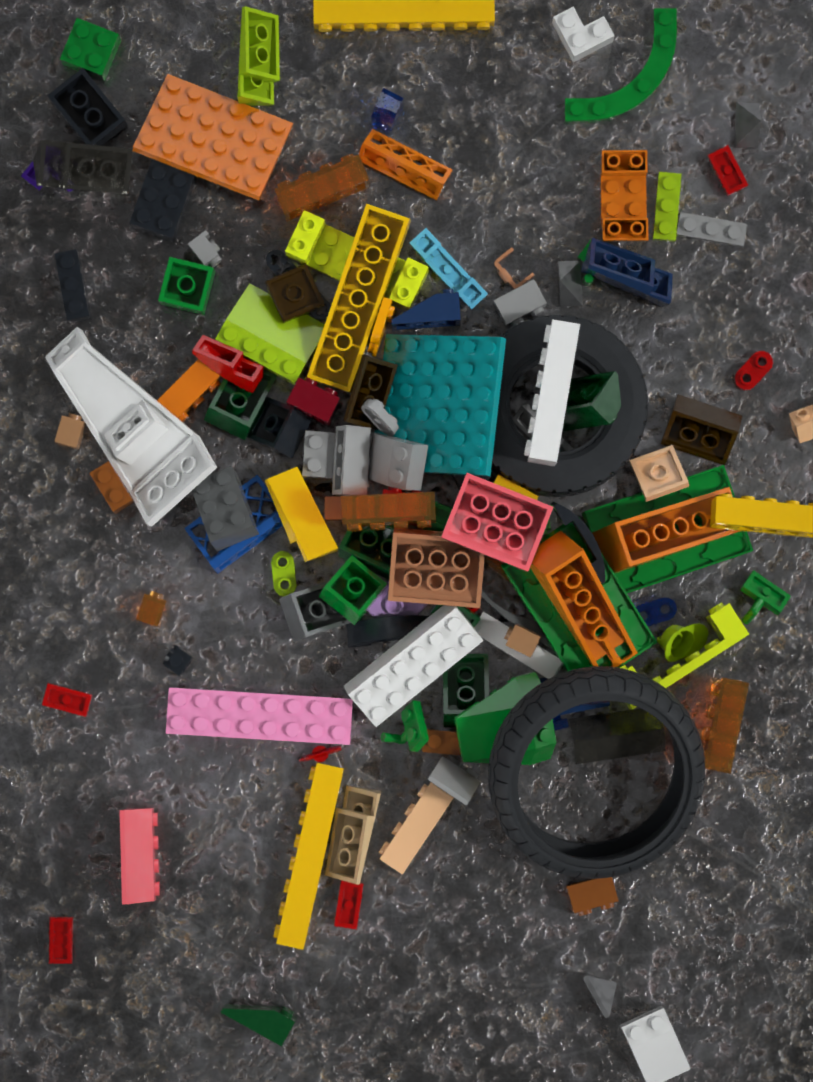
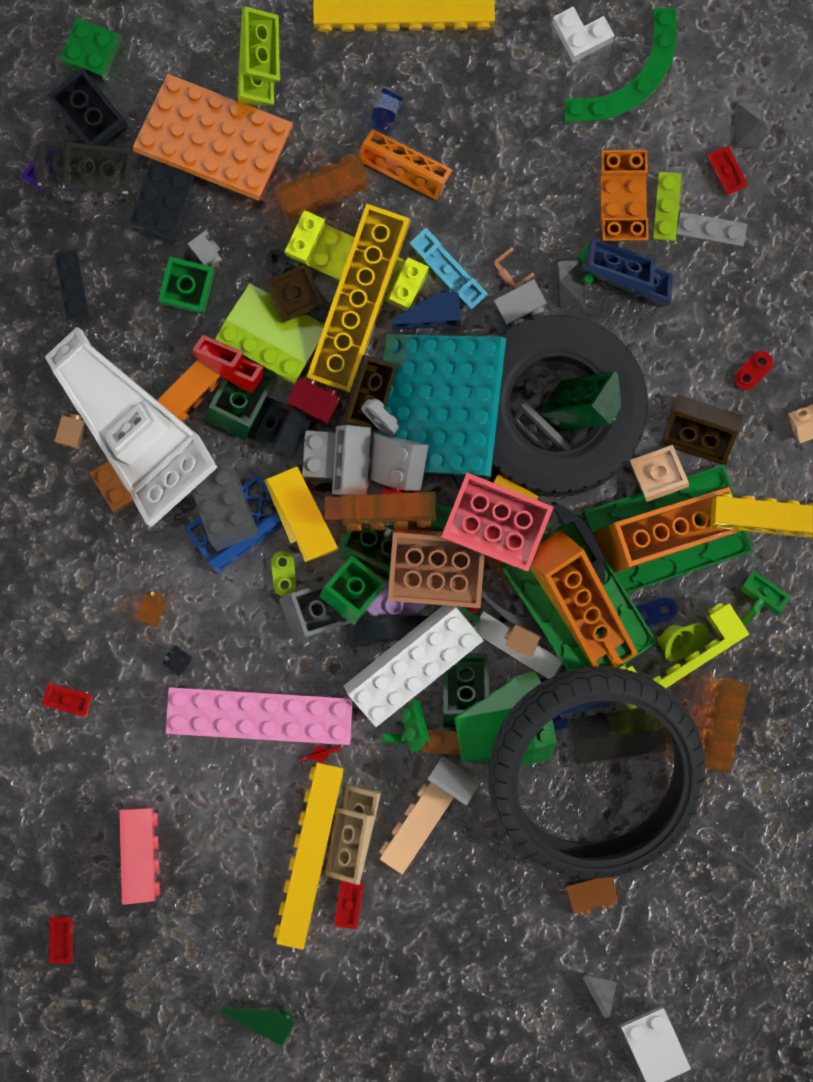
(385, 315): light orange plate -> none
(553, 392): white brick -> none

